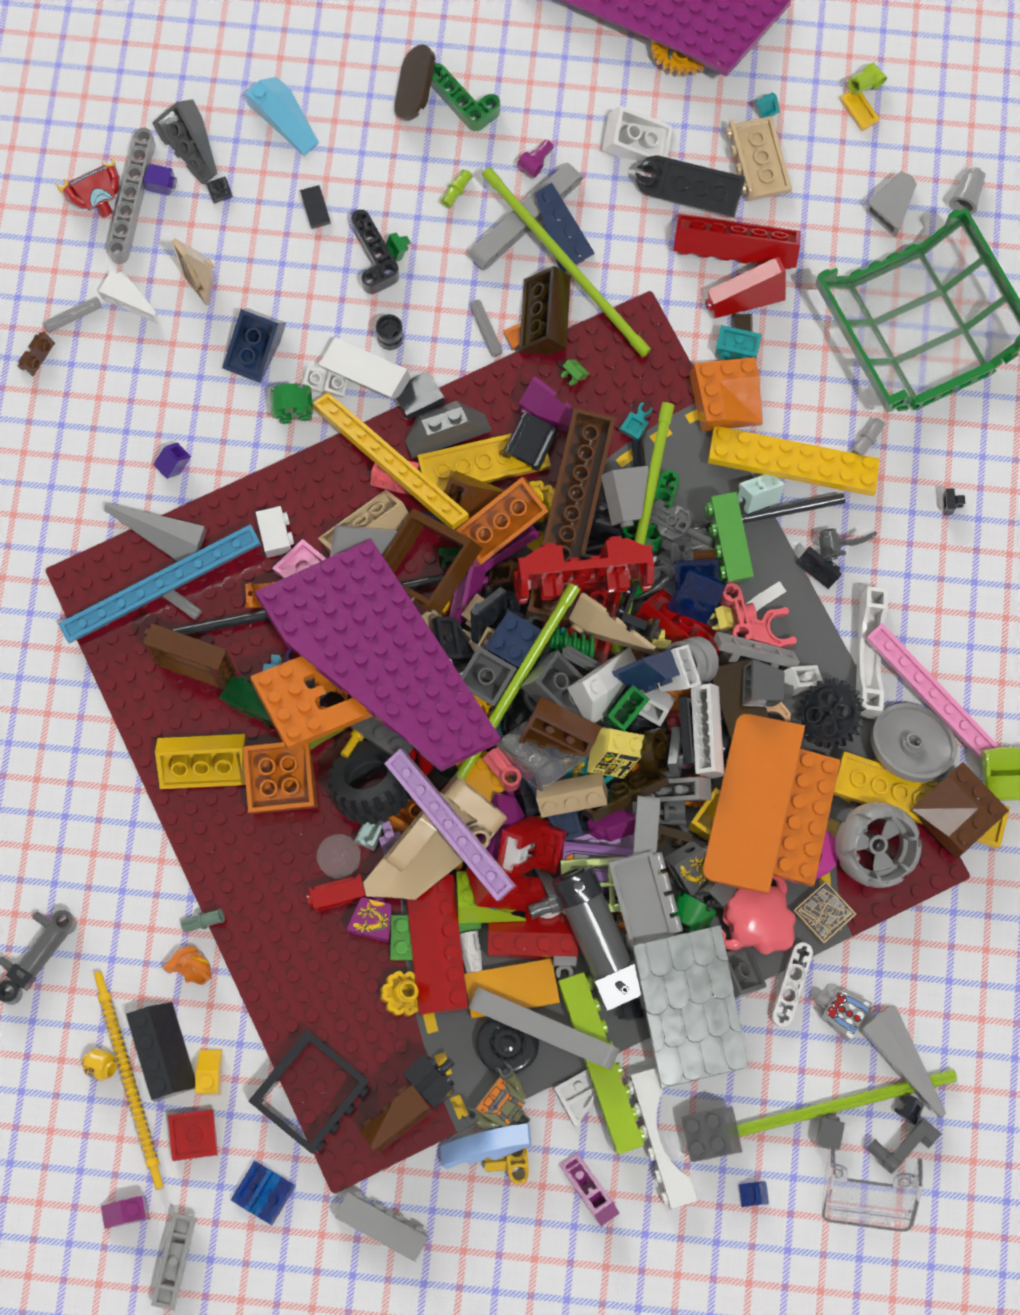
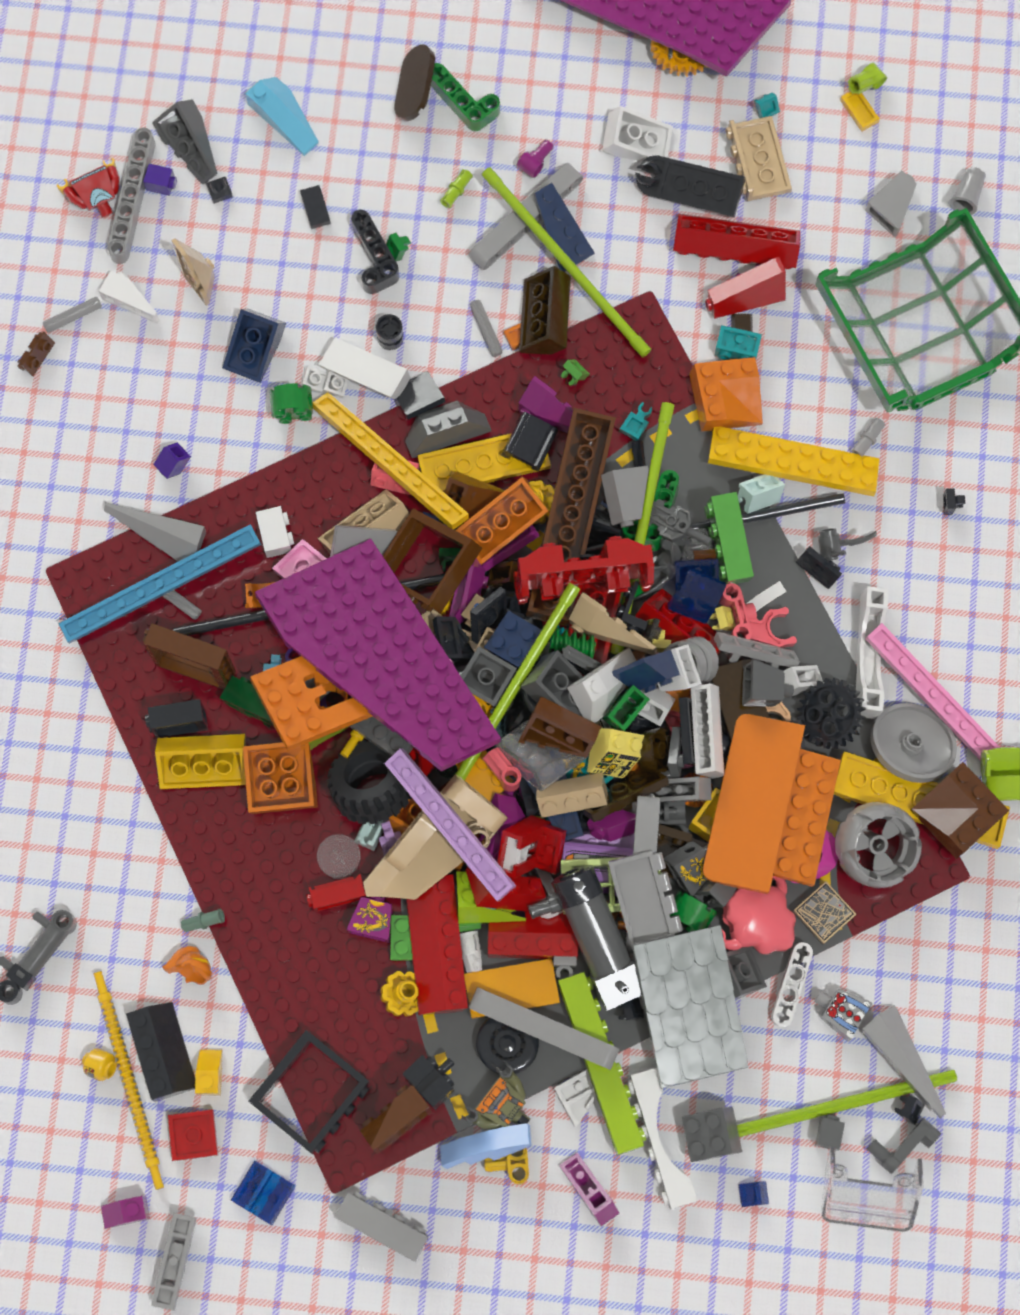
(177, 718): none -> black window

